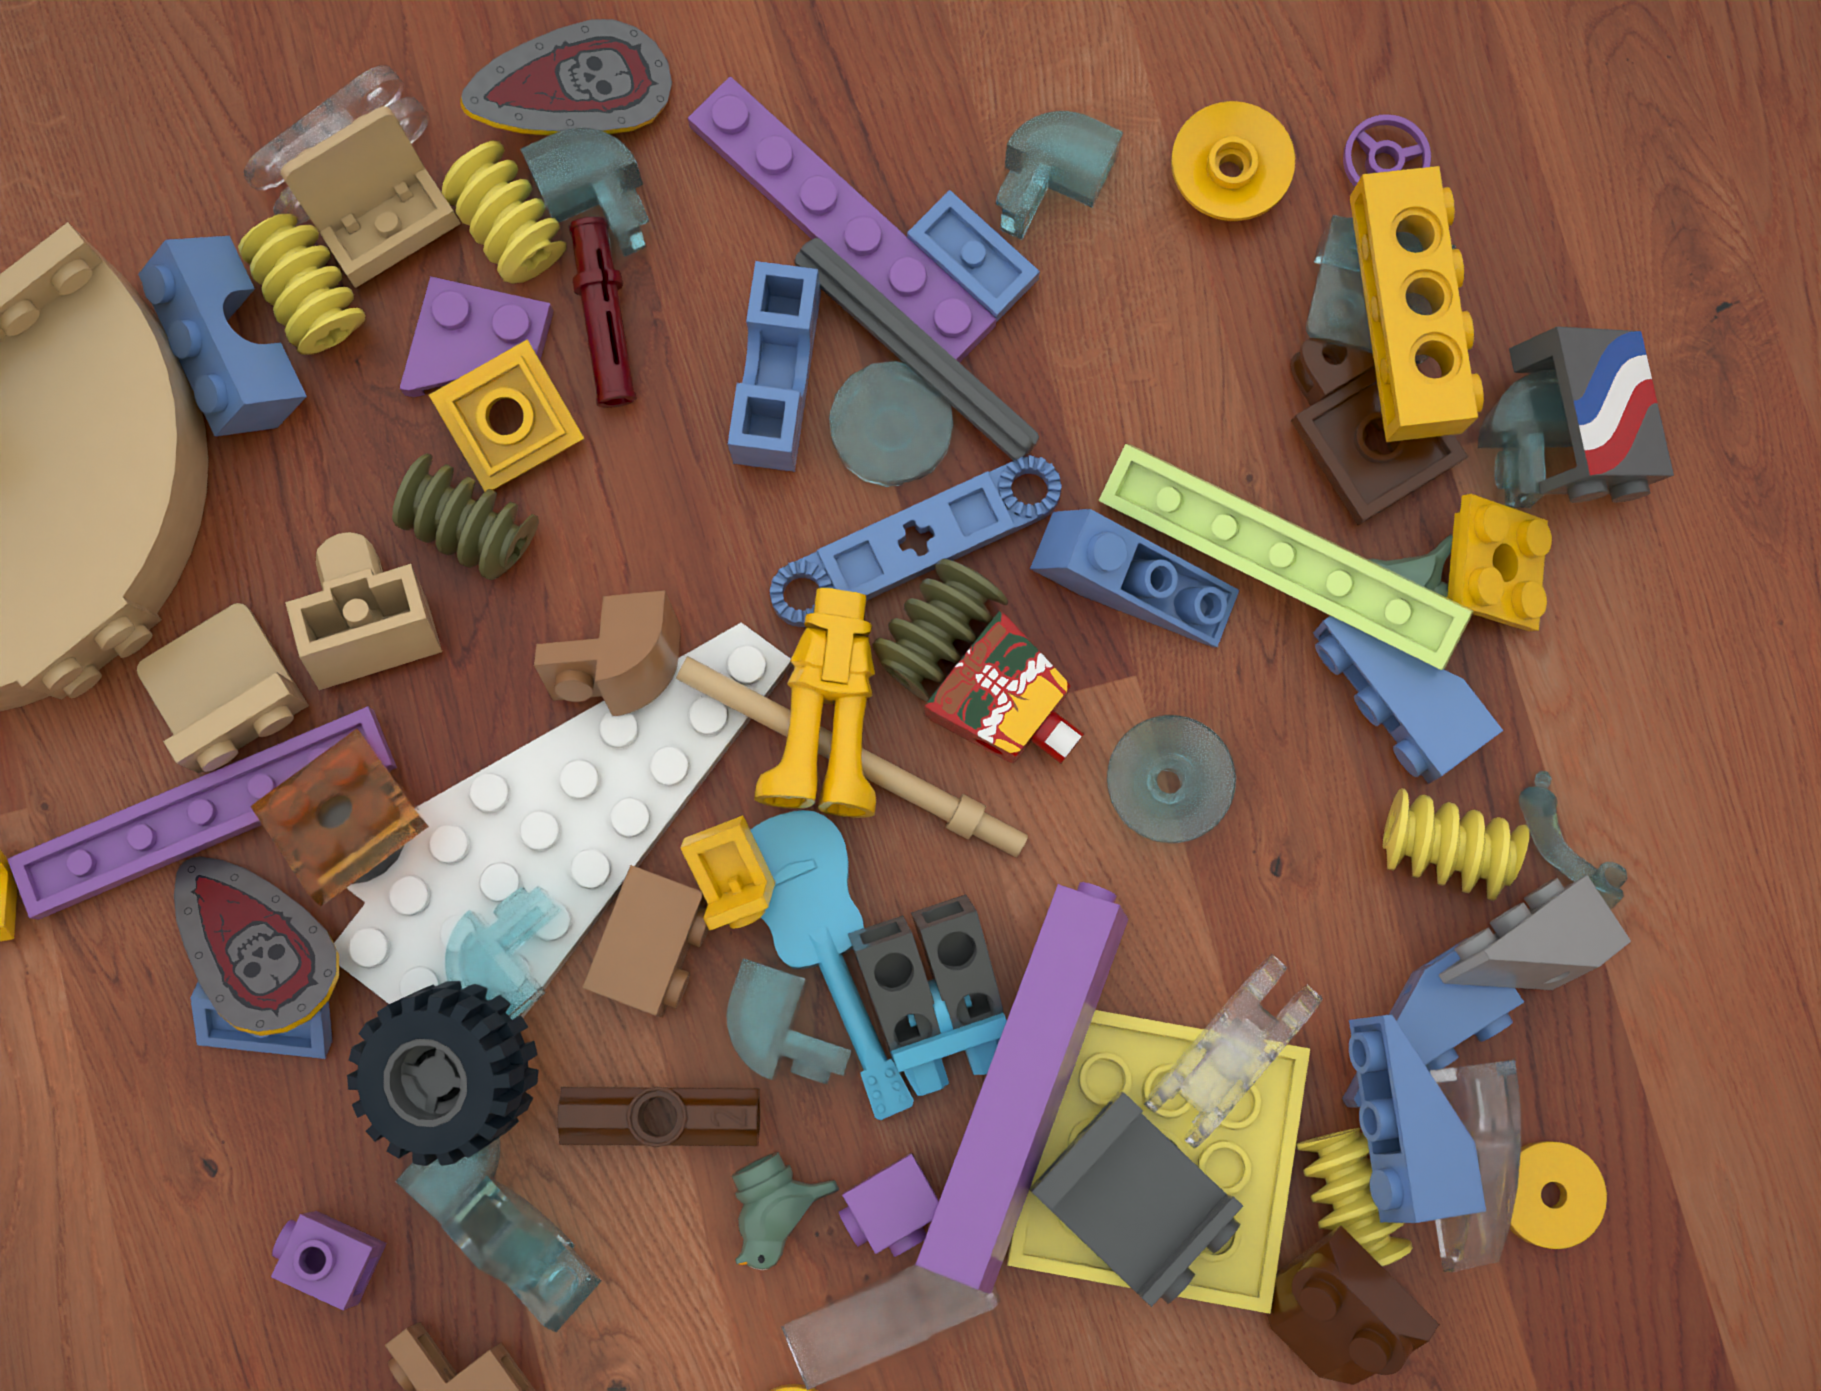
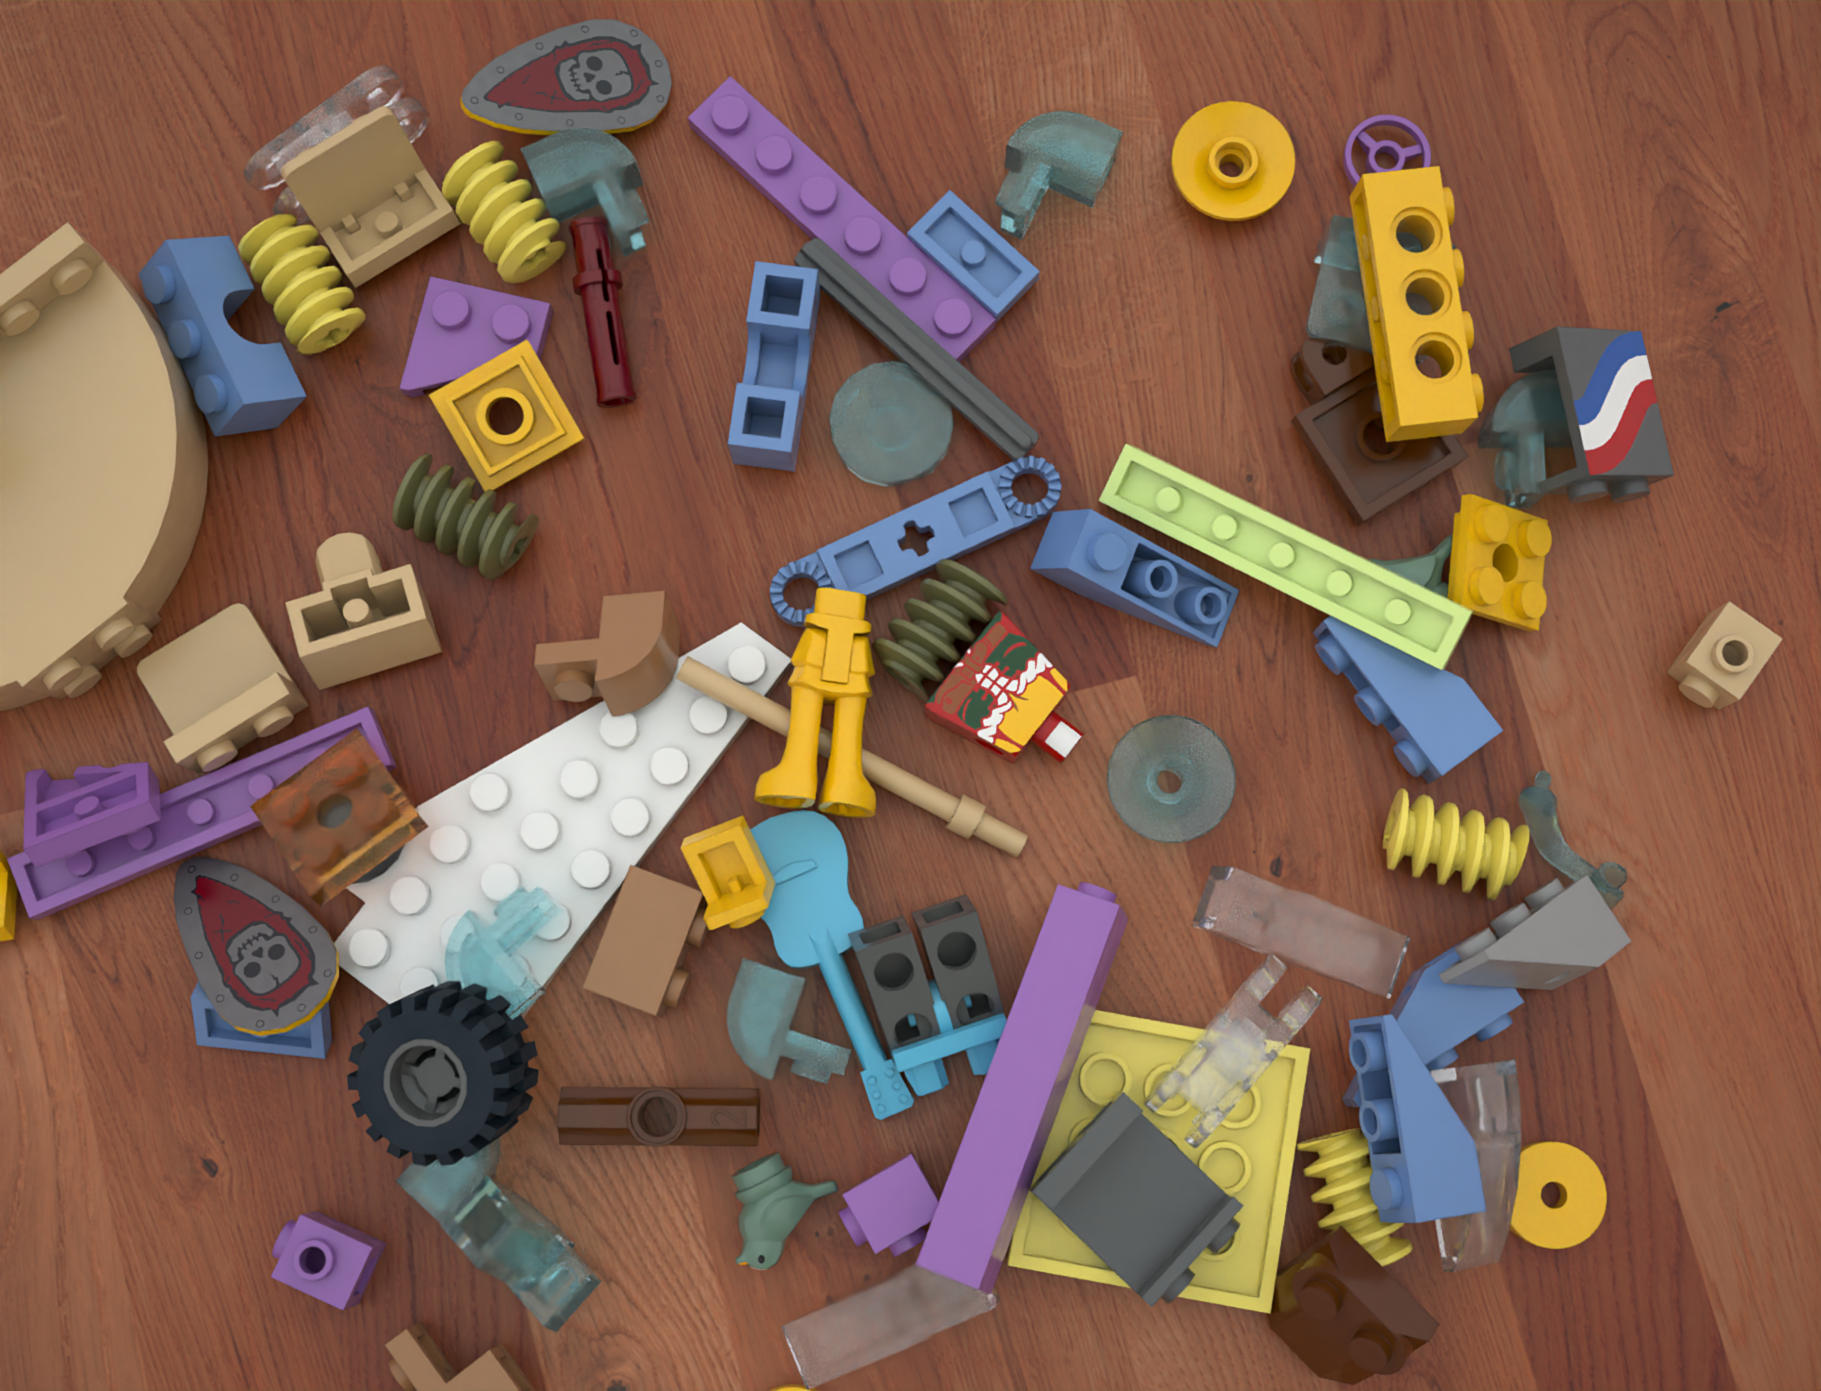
(88, 810): none -> medium lavender wing
(1300, 930): none -> clear slope
(1723, 657): none -> tan brick

